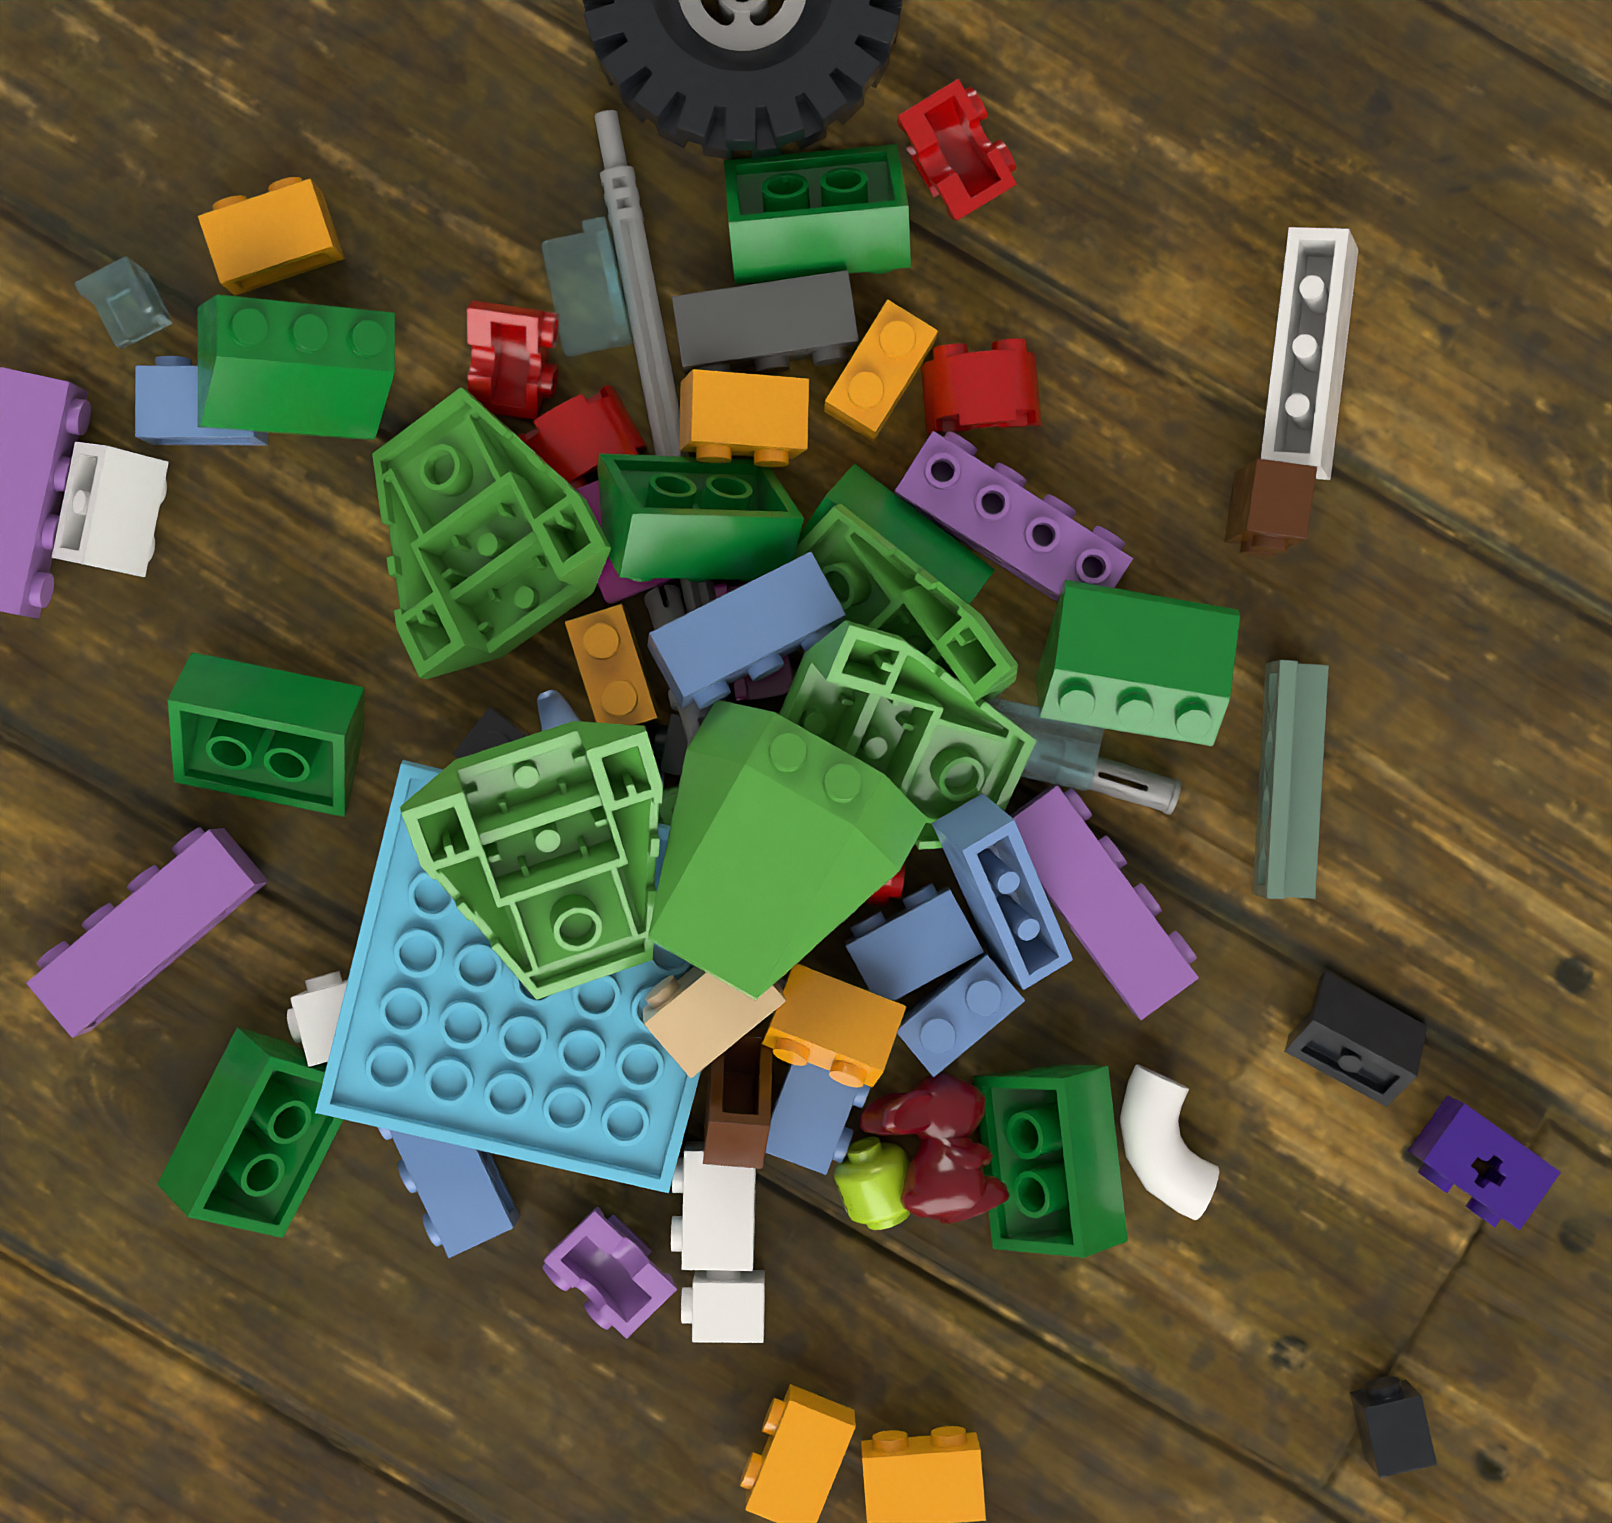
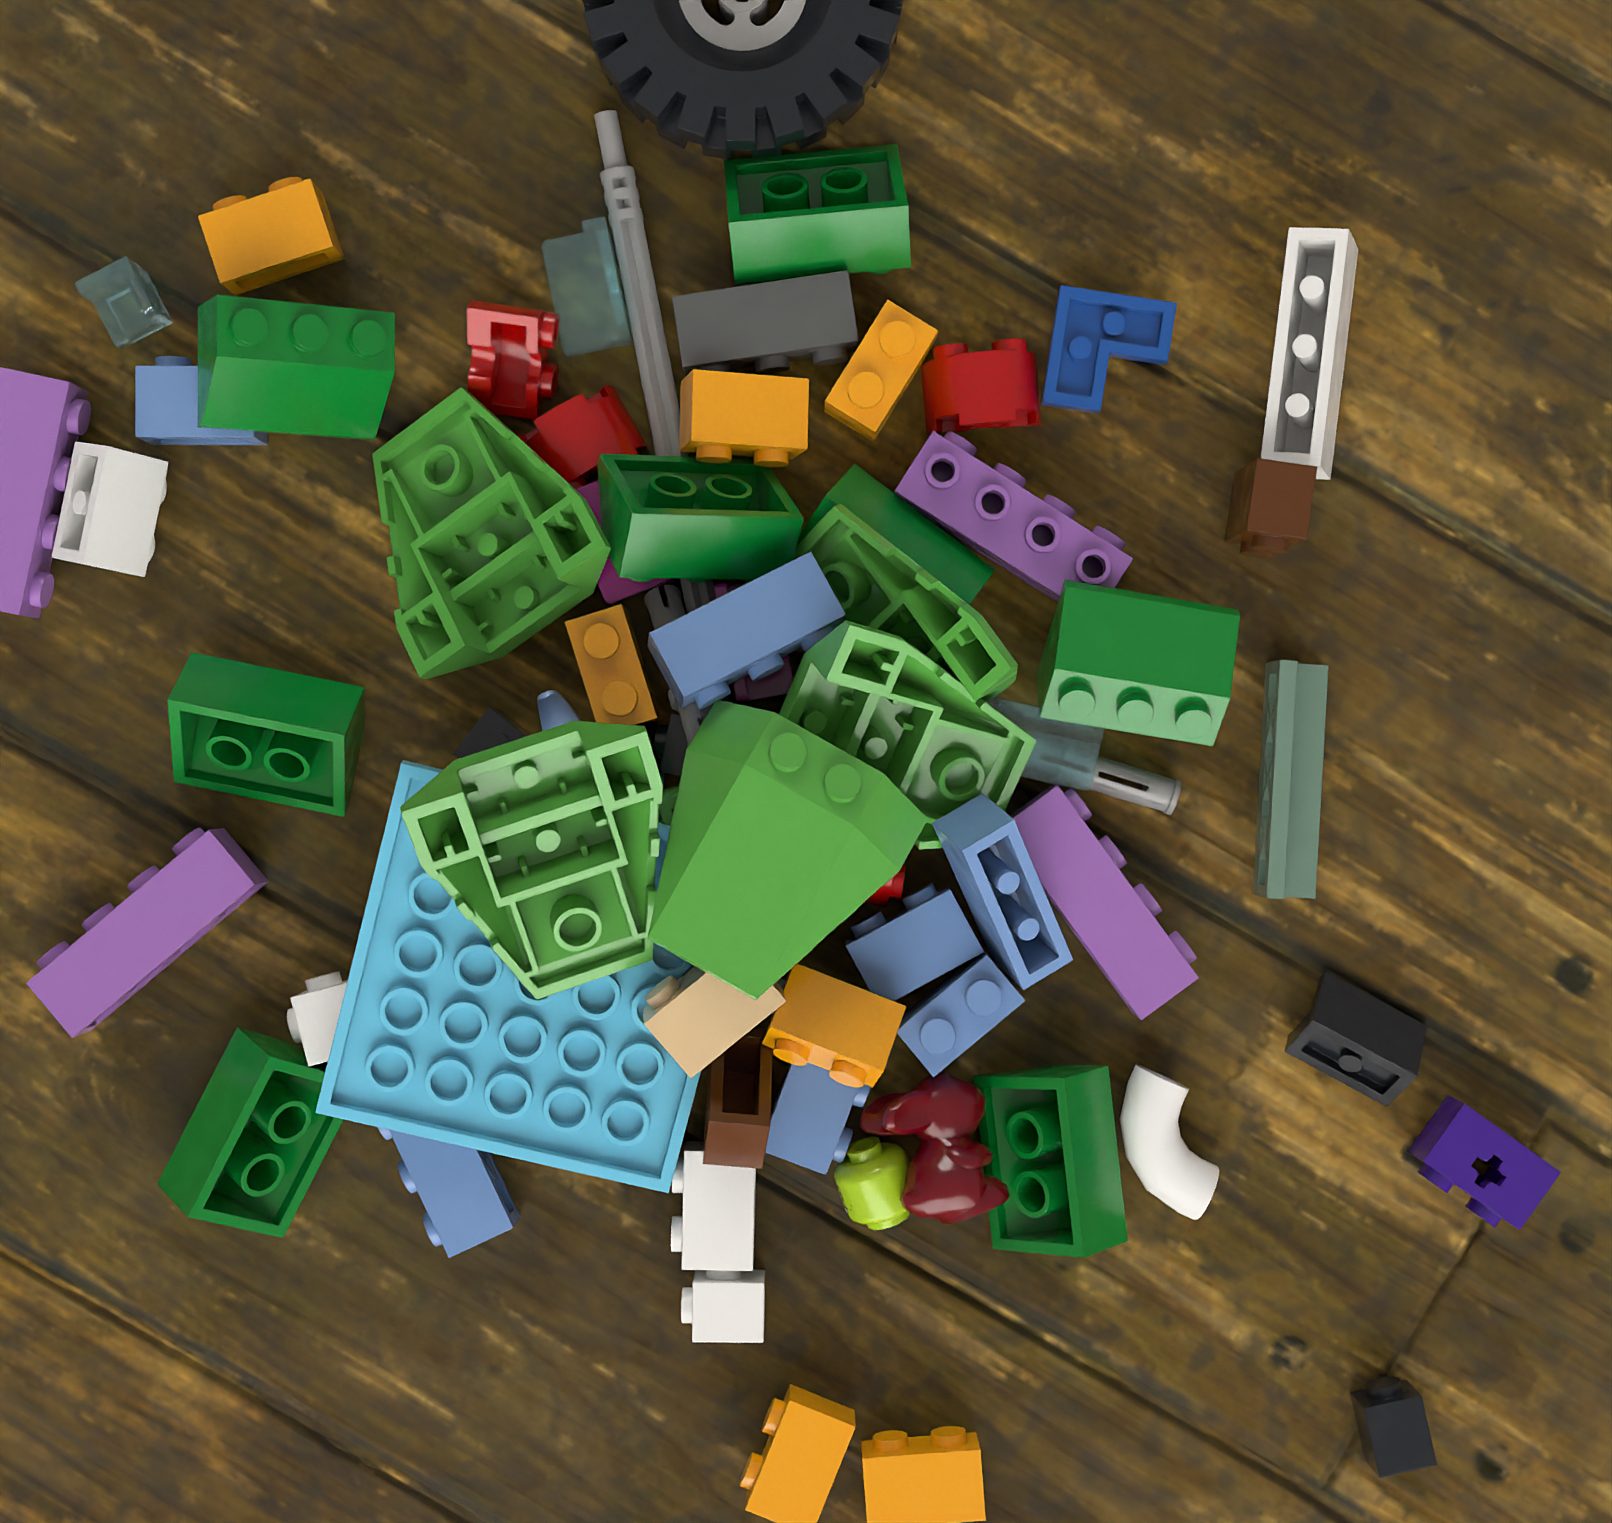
(611, 1270): medium lavender cylinder -> none
(954, 150): red cylinder -> none
(1091, 329): none -> blue plate

